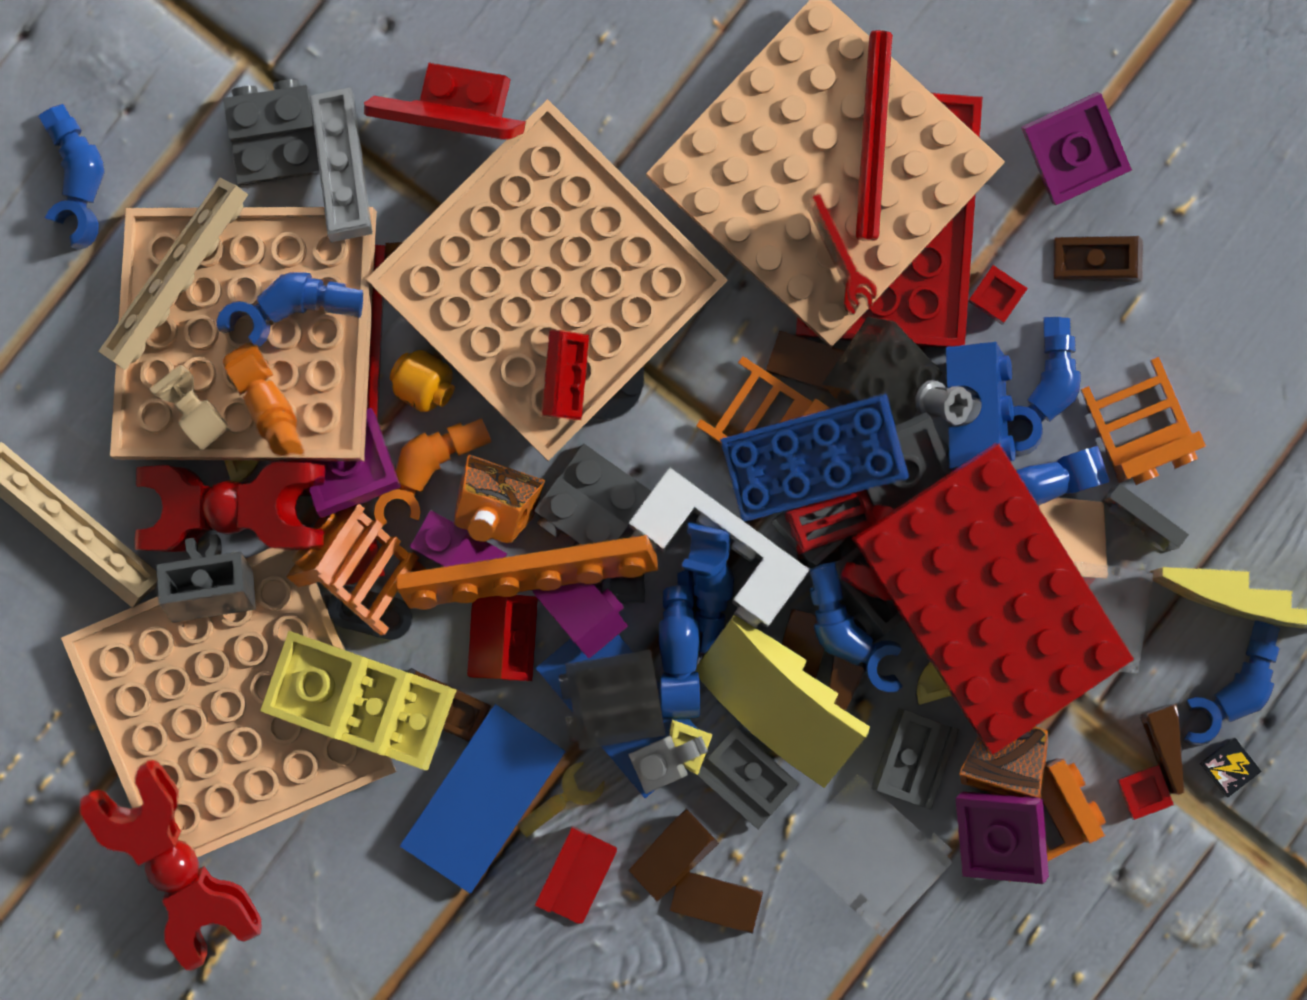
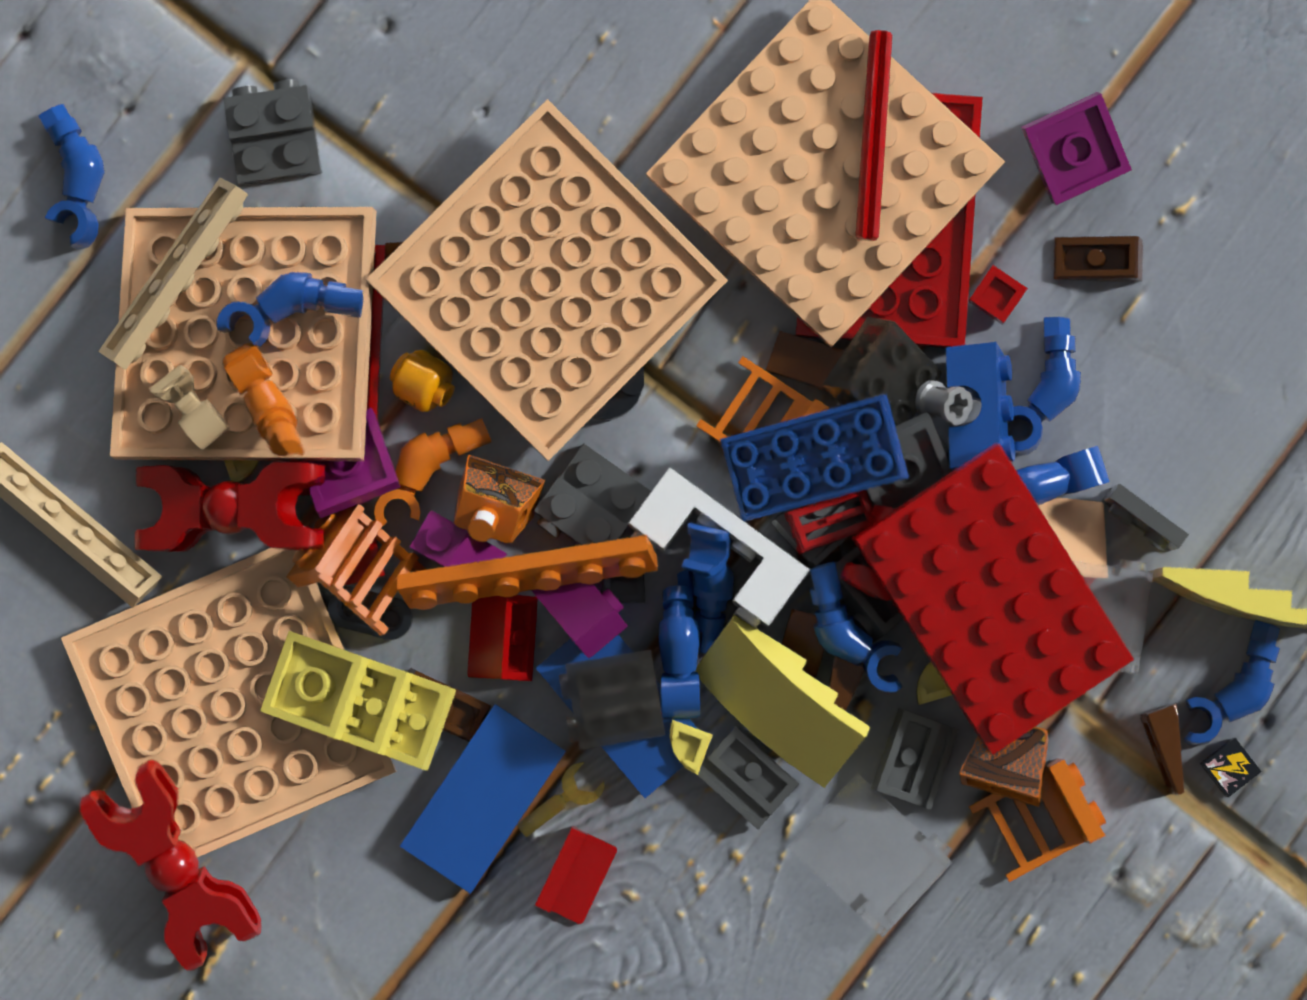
(205, 584): dark grey brick -> none
(341, 165): light grey tile -> none
(454, 101): red plate -> none
(565, 375): red plate -> none
(663, 762): light grey plate -> none
(673, 855): reddish brown slope -> none
(717, 901): reddish brown slope -> none
(851, 278): red flag -> none
(1002, 837): magenta hinge -> none
(1142, 456): orange plate -> none
(1145, 792): red plate -> none

